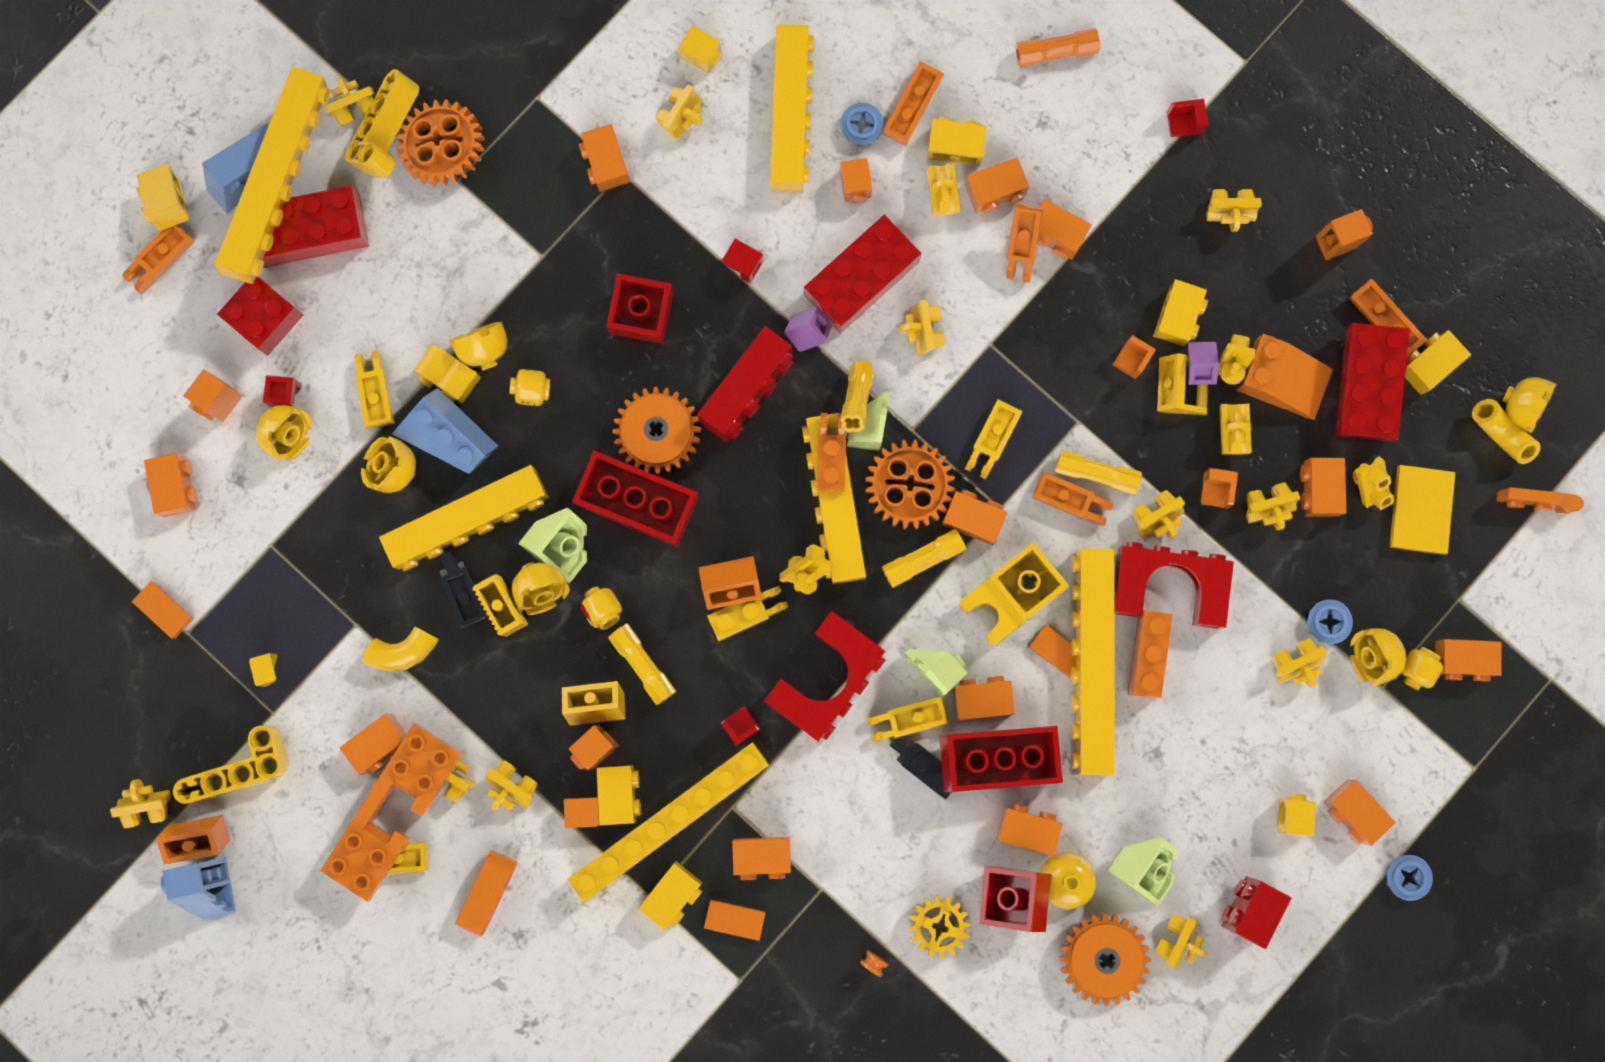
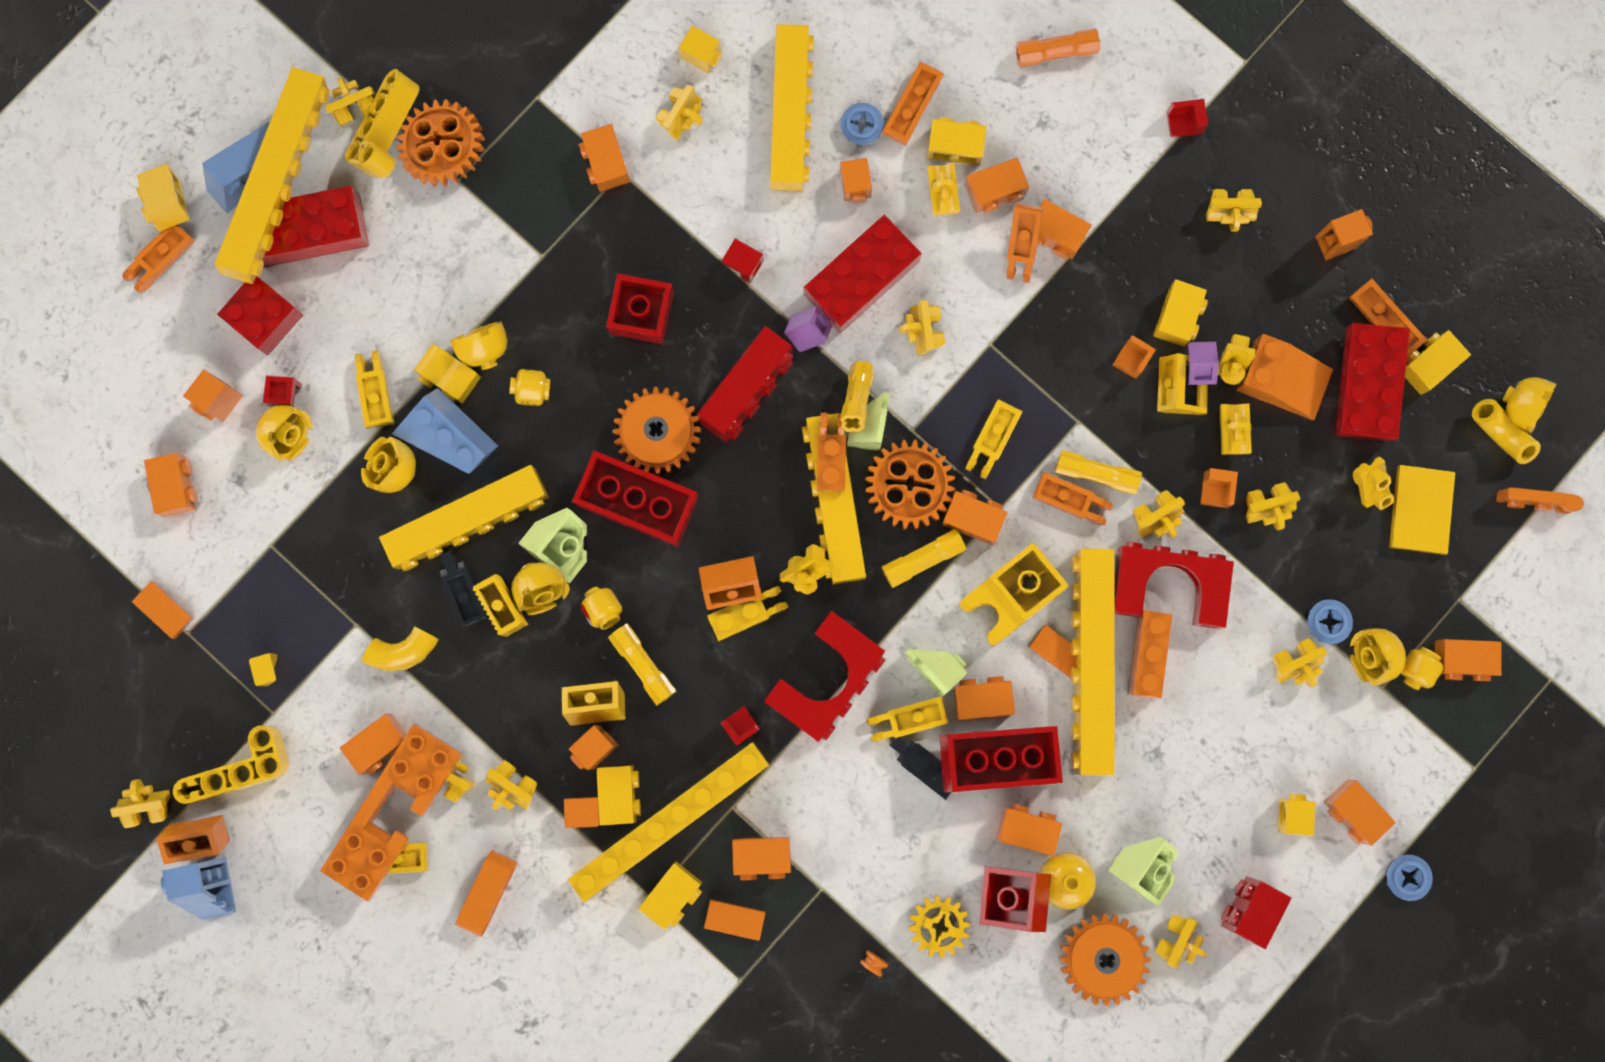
(1323, 487): orange brick -> none

